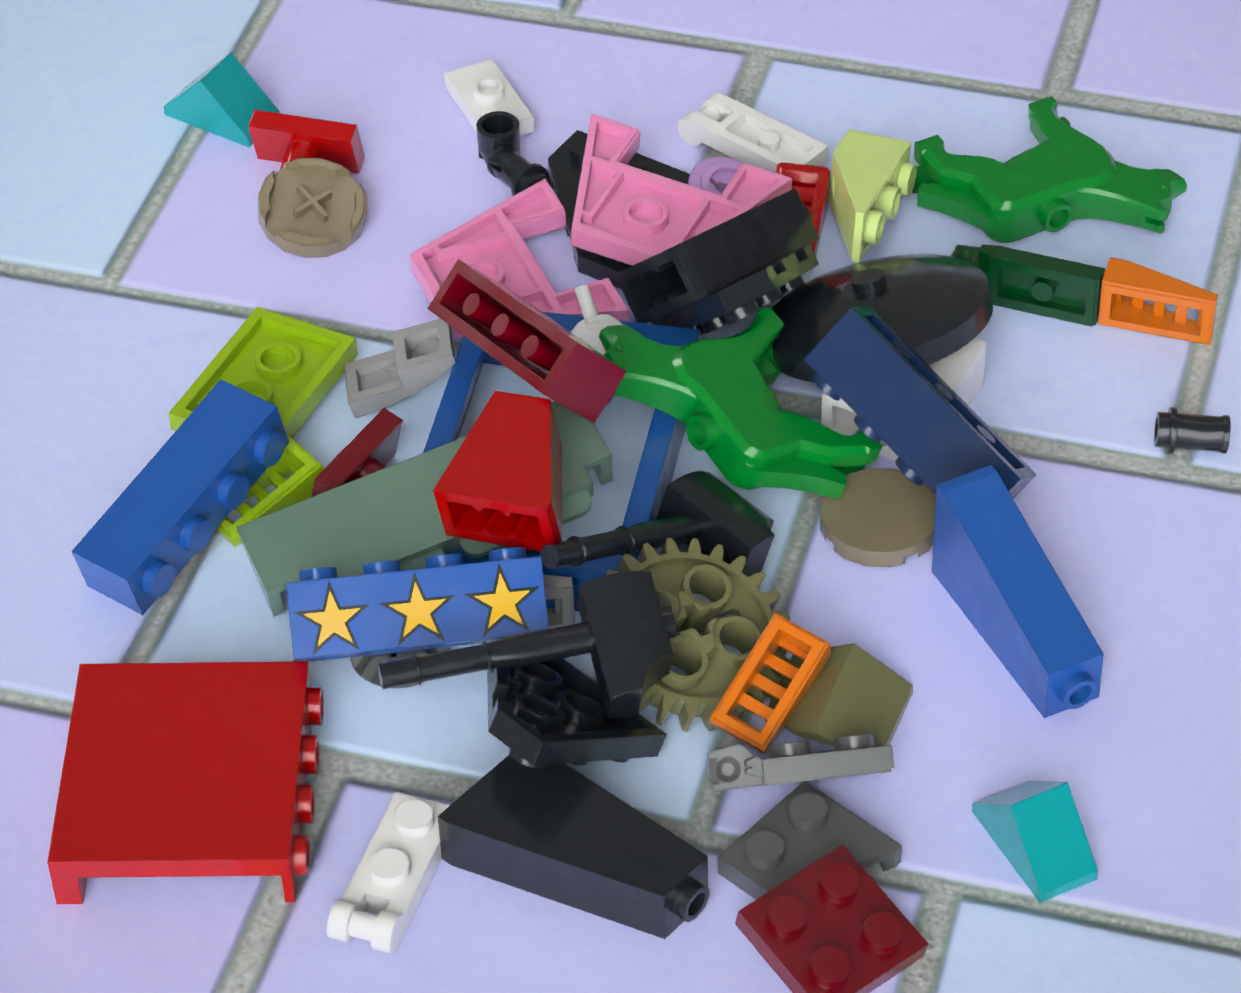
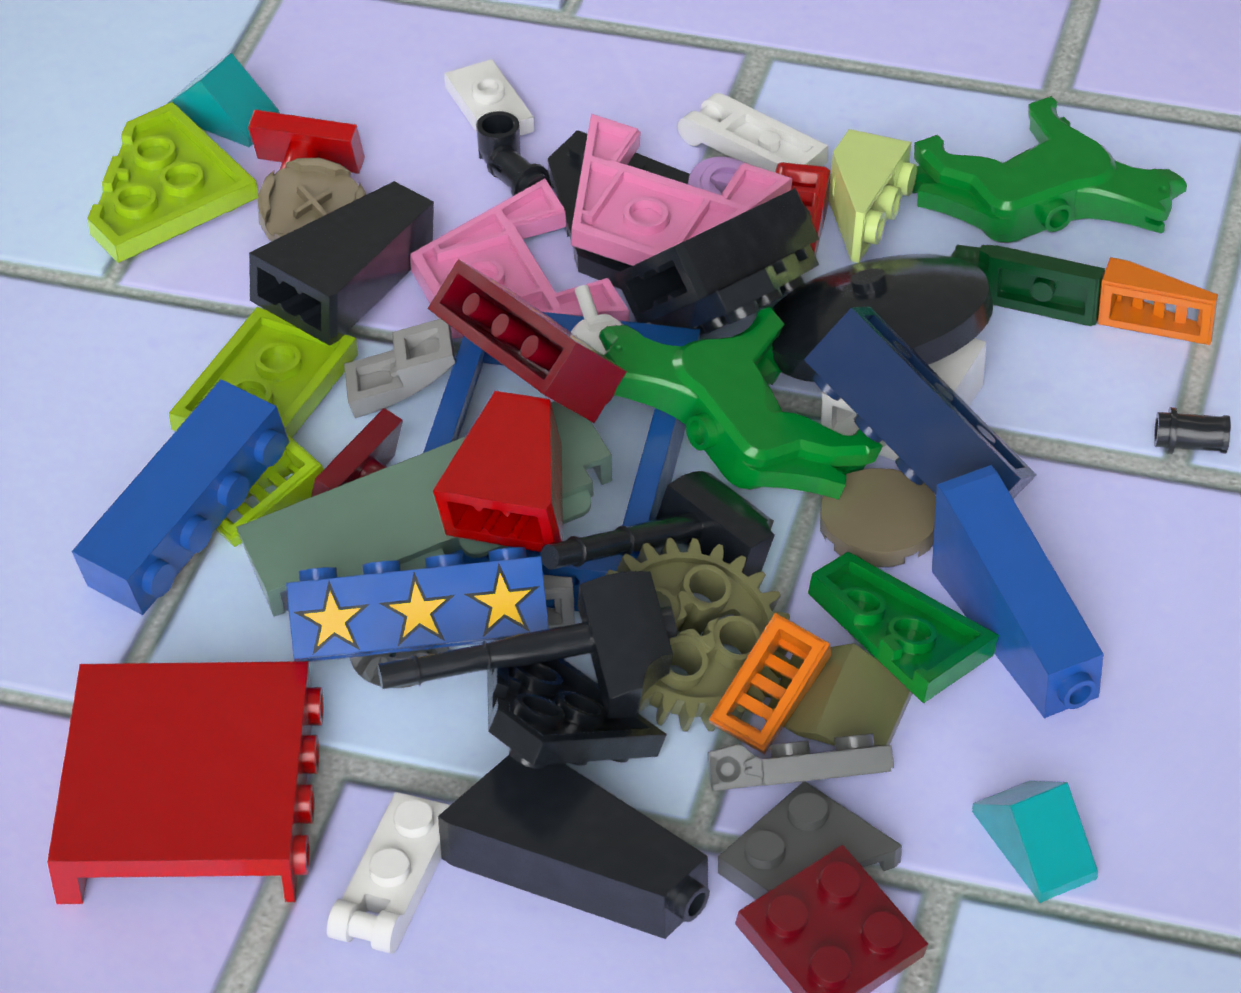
(164, 184): none -> lime plate
(341, 262): none -> black slope
(900, 626): none -> green wing

